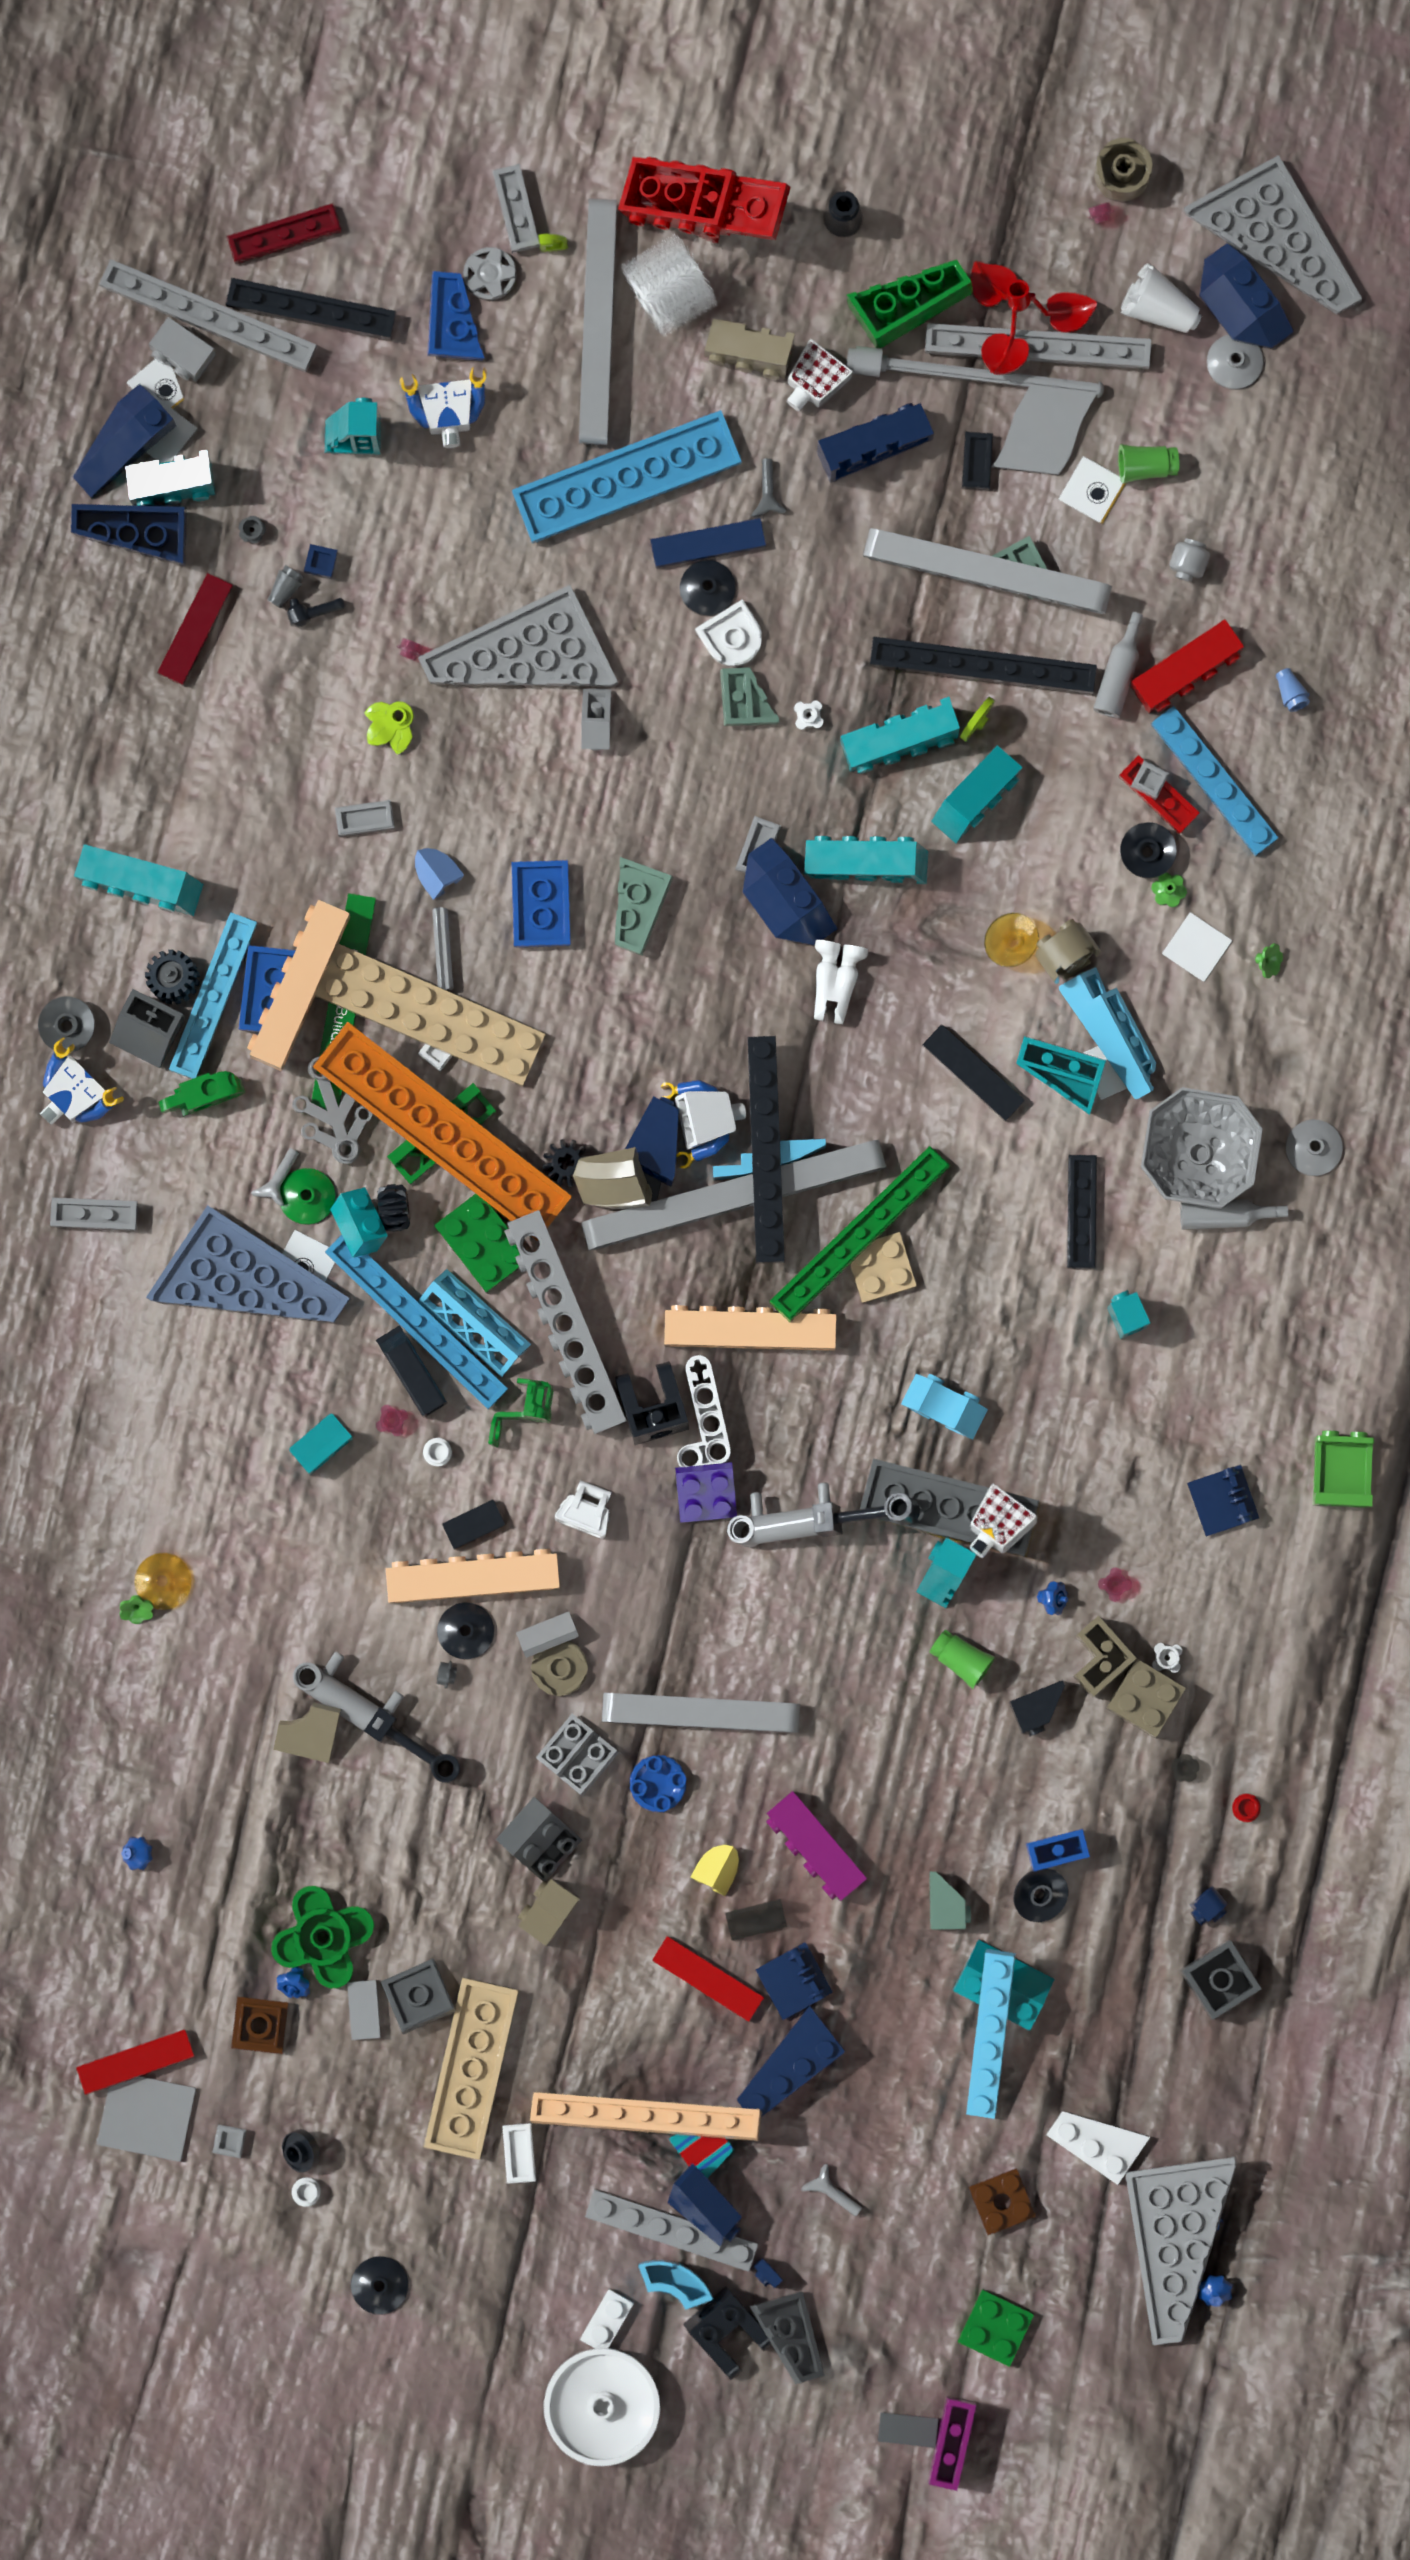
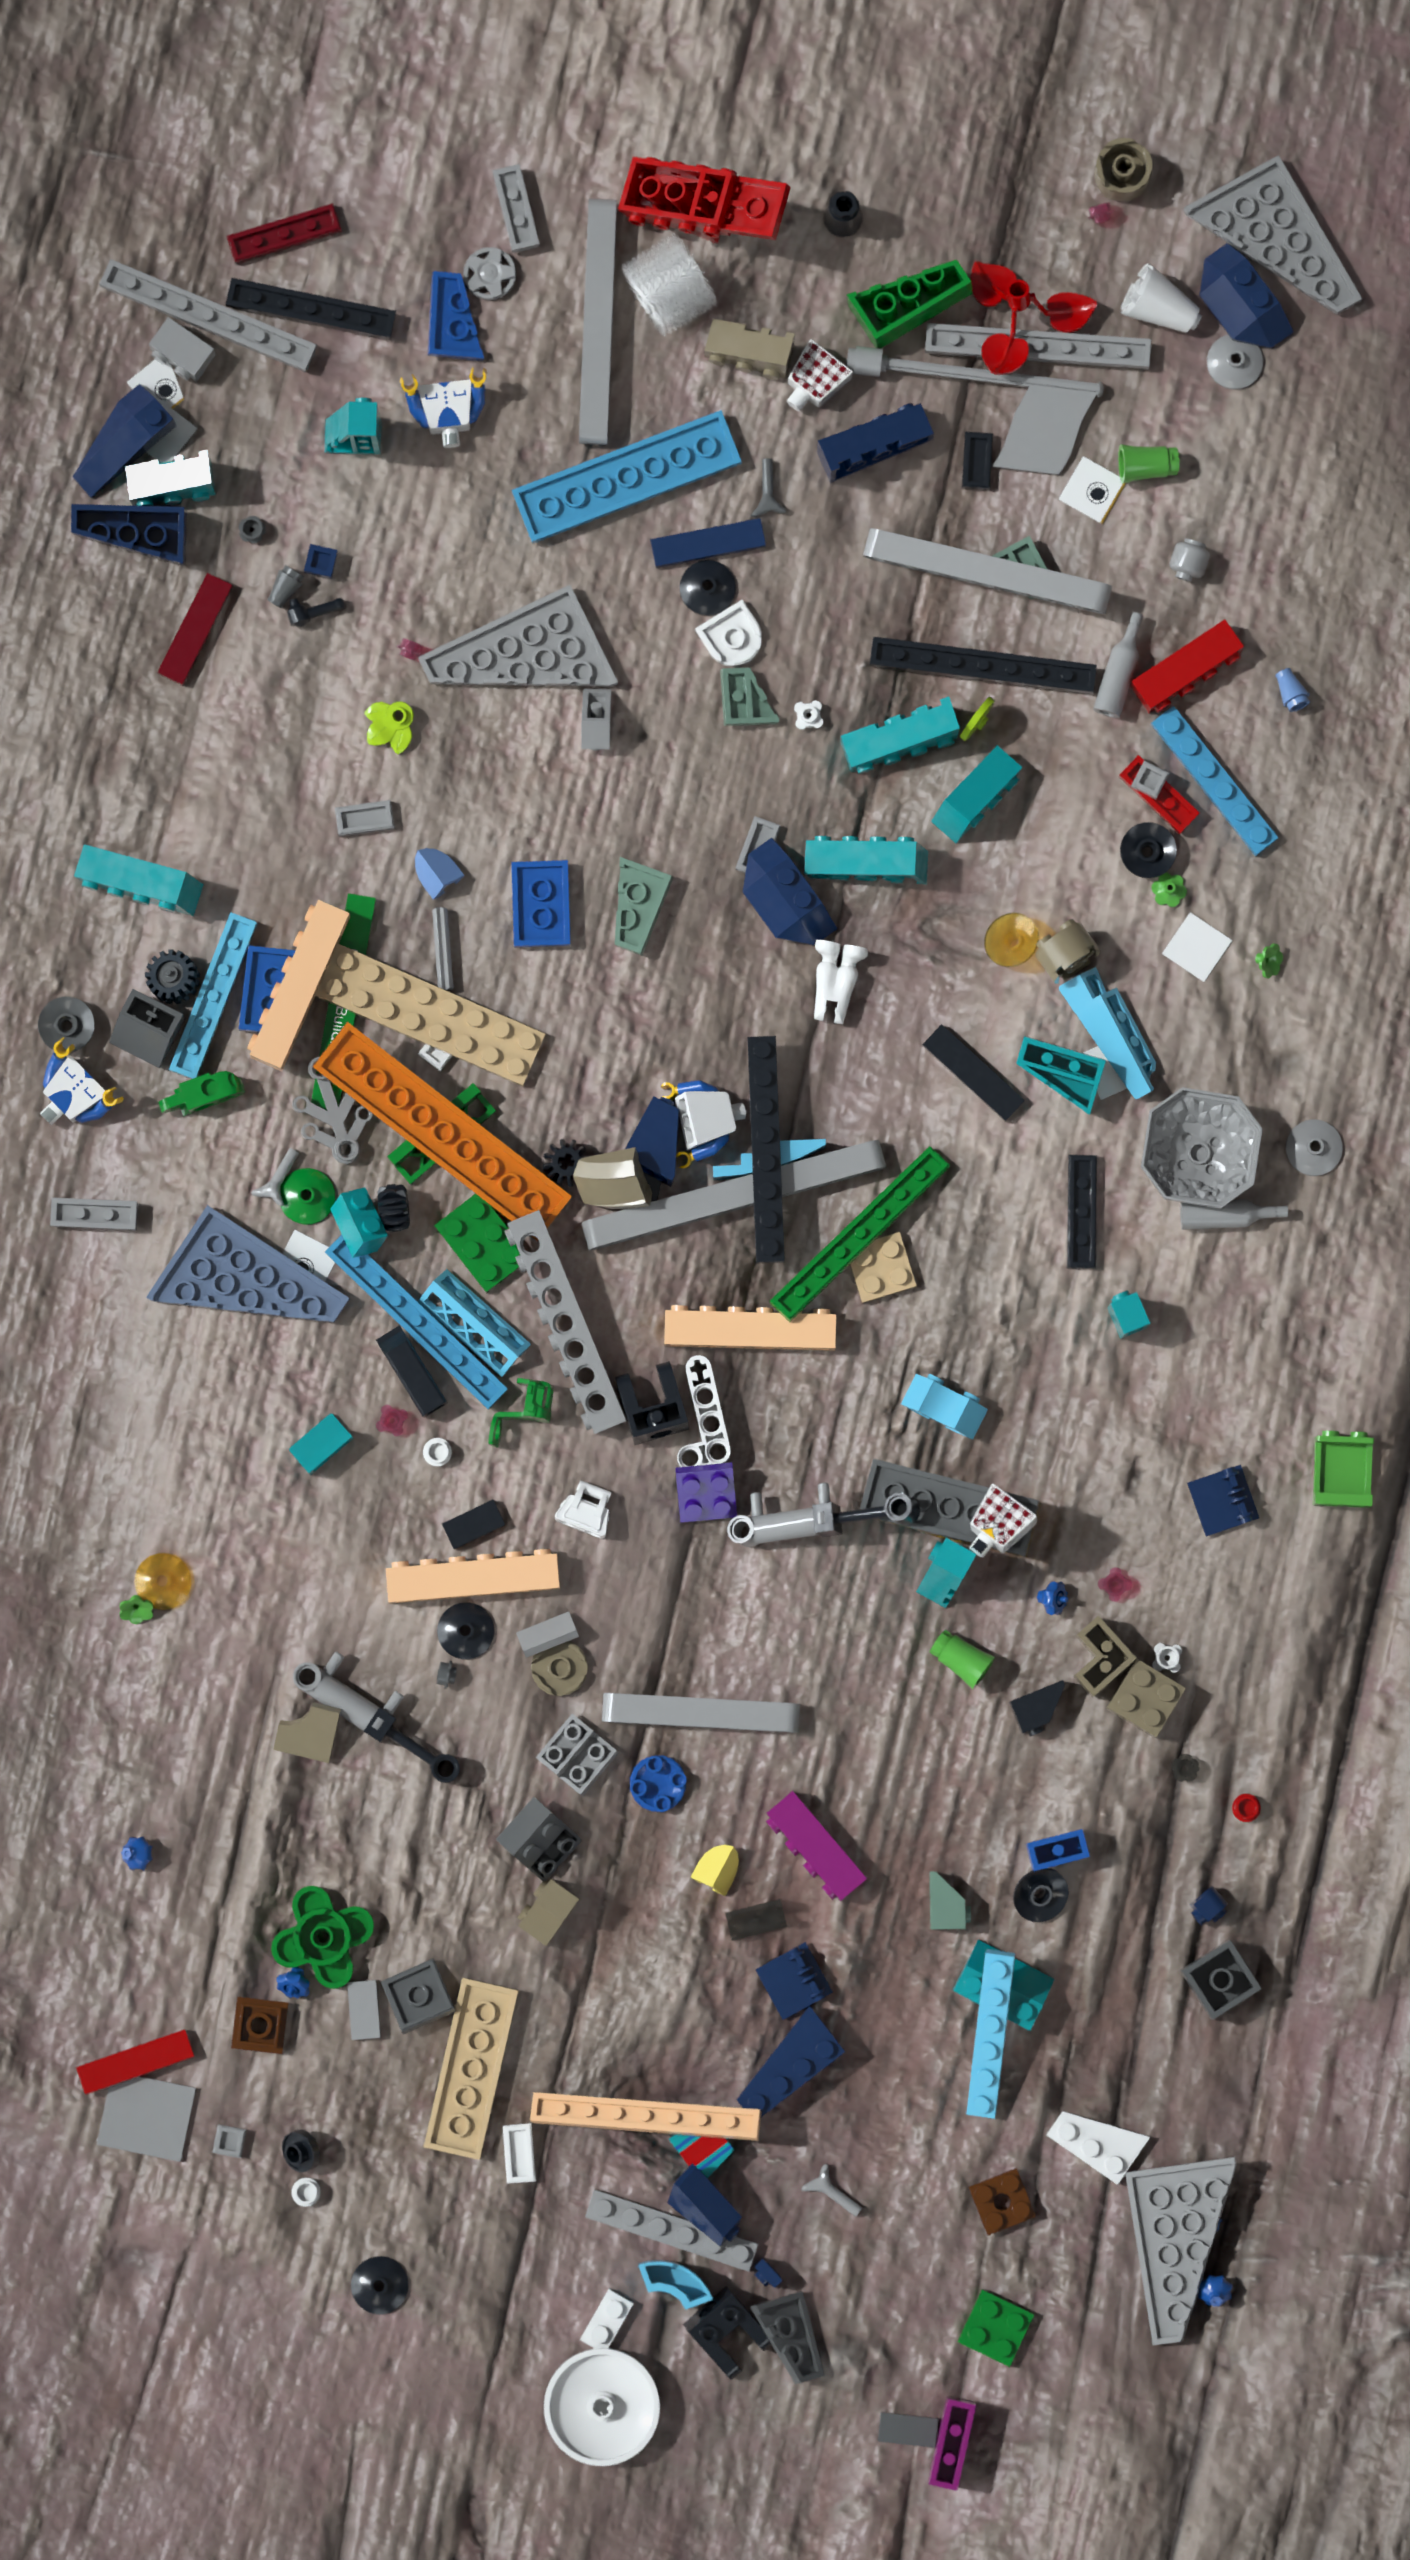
(552, 242): lime tile -> none
(707, 1978): red tile -> none

